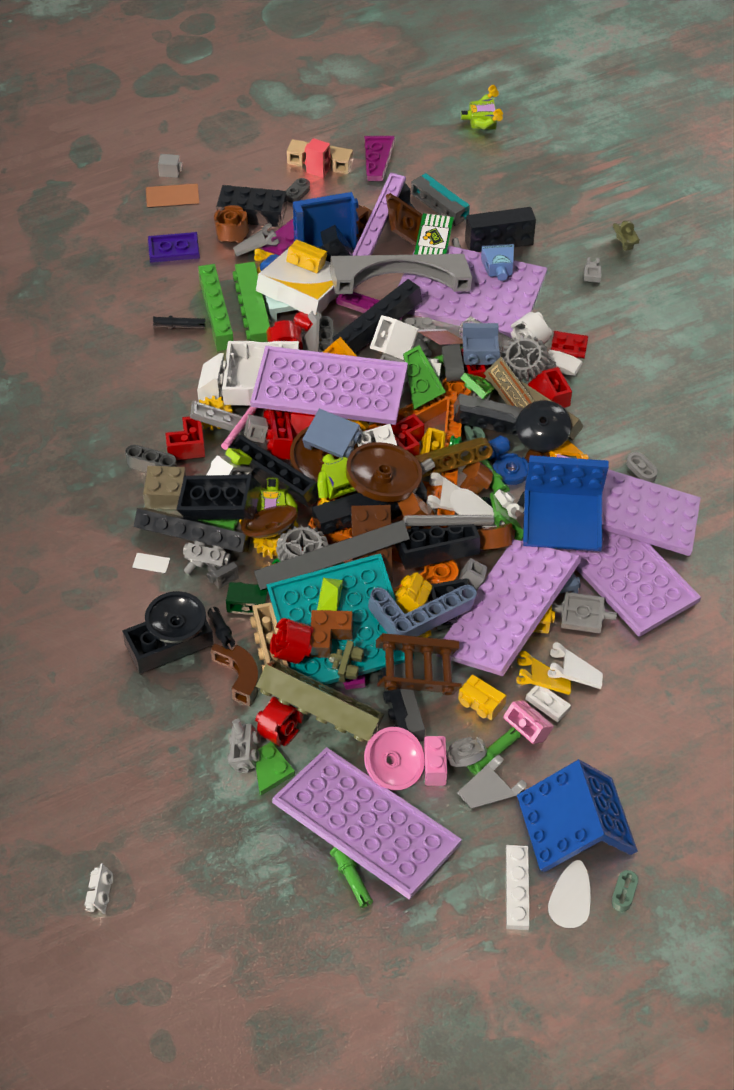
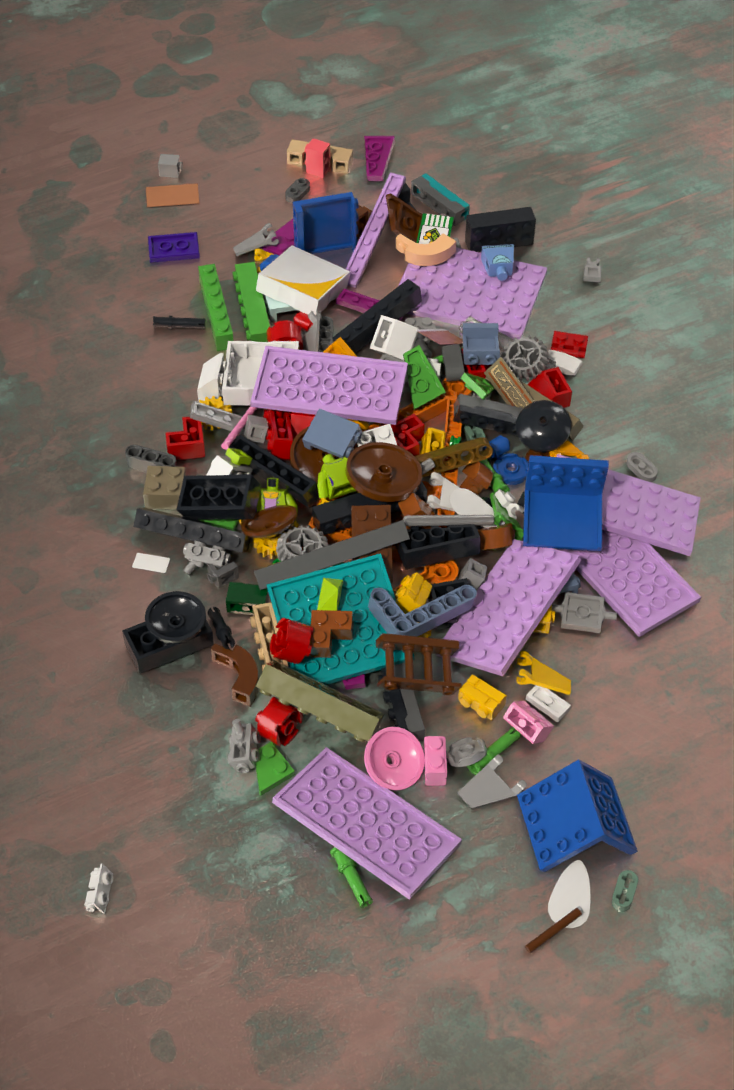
(231, 224): dark orange brick -> none
(261, 204): black brick -> none
(306, 256): yellow brick -> none
(334, 243): black brick -> none
(350, 653): olive hips -> none
(426, 254): none -> light nougat arch
(448, 269): light grey arch -> none
(483, 112): torso -> none
(517, 887): white plate -> none
(532, 325): white brick -> none
(553, 930): none -> reddish brown bar
(574, 668): white flag -> none
(626, 234): olive hips -> none

